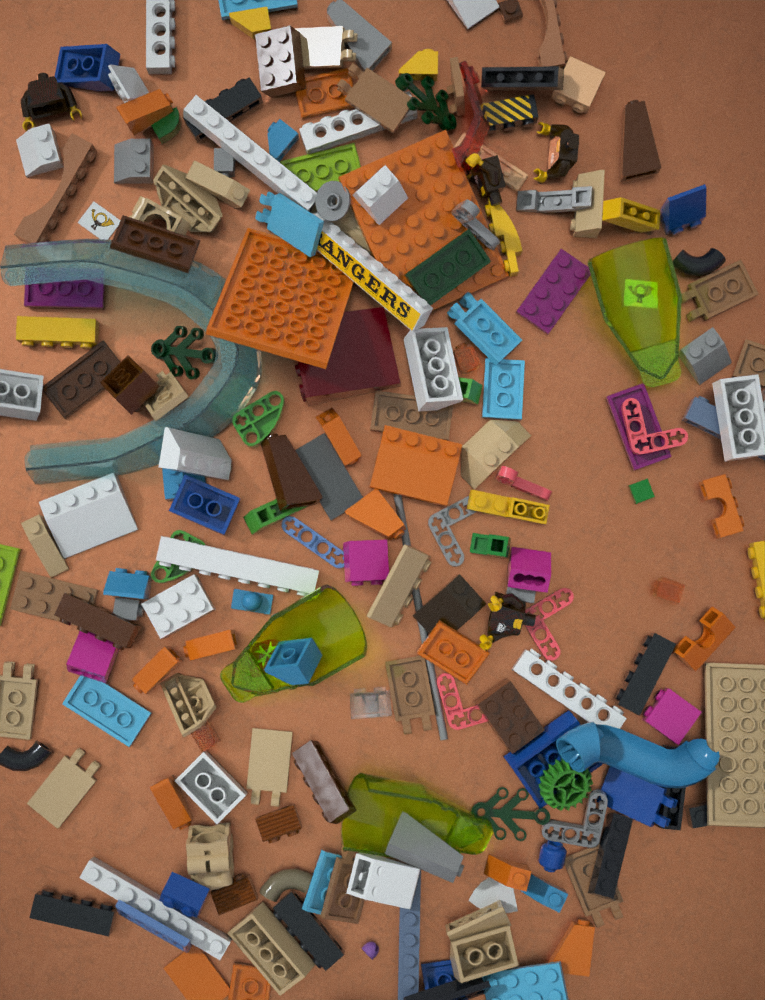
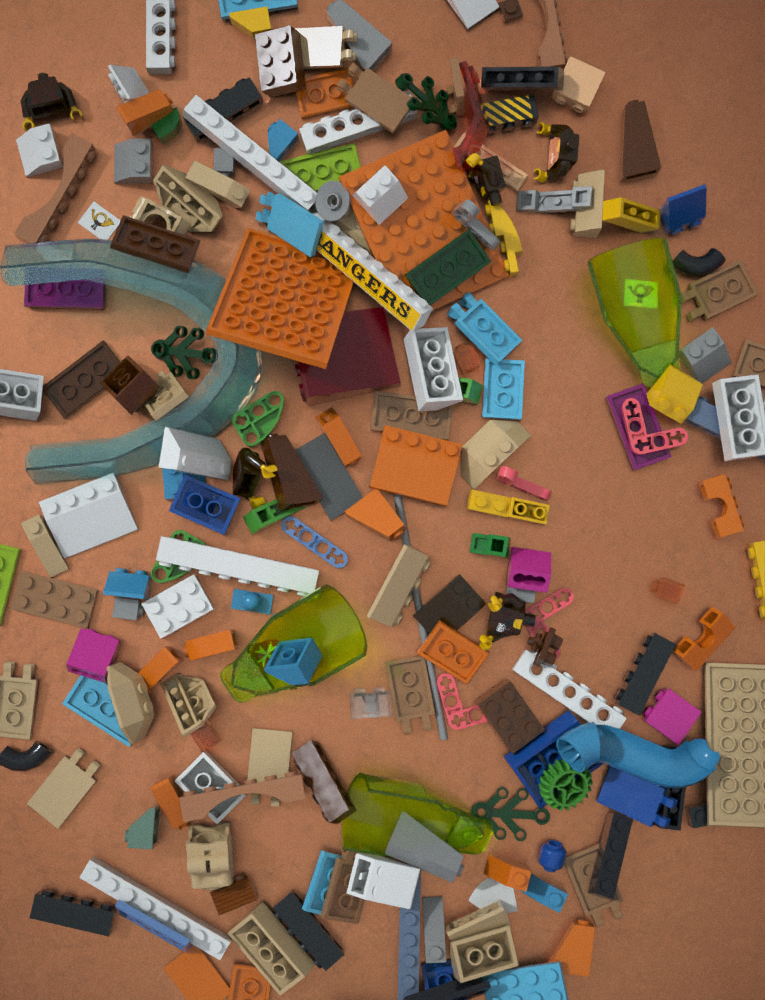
(57, 331): yellow brick -> none
(86, 66): blue slope -> none
(97, 620): reddish brown brick -> none
(130, 701): none -> tan wedge
(145, 830): none -> sand green slope
(184, 895): blue slope -> none
(198, 805): none -> nougat arch
(247, 473): none -> dark brown torso
(279, 823): dark orange brick -> none
(285, 880): dark tan cylinder -> none
(366, 561): dark pink piece -> none
(371, 949): medium lavender hinge -> none
(422, 64): yellow slope -> none
(434, 929): none -> light grey slope
(446, 522): light grey beam -> none
(549, 639): none -> reddish brown hips
(554, 291): magenta plate -> none
(587, 827): light grey beam -> none
(641, 491): green tile -> none
(674, 394): none -> yellow slope

